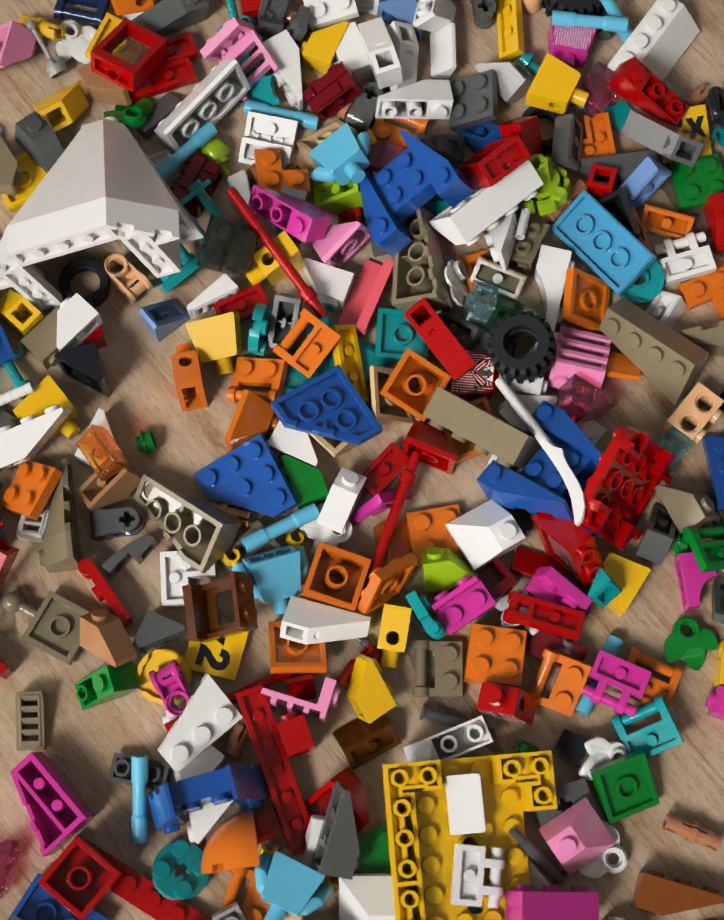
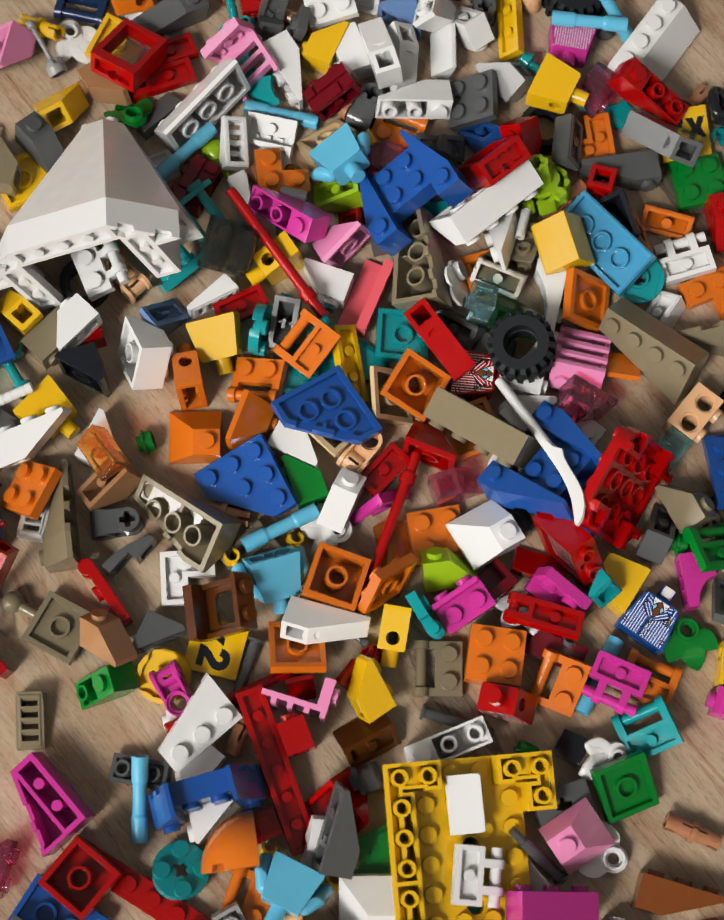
(93, 273): none -> white plate
(144, 354): none -> white slope
(195, 437): none -> orange slope
(225, 144): none -> white slope
(247, 664): none -> dark grey piece
(359, 457): none -> light nougat piece
(366, 778): none -> black slope
(454, 485): none -> clear pink slope
(472, 29): none -> white slope
(562, 243): none -> yellow slope
(644, 181): medium blue slope -> none
(650, 619): none -> blue torso

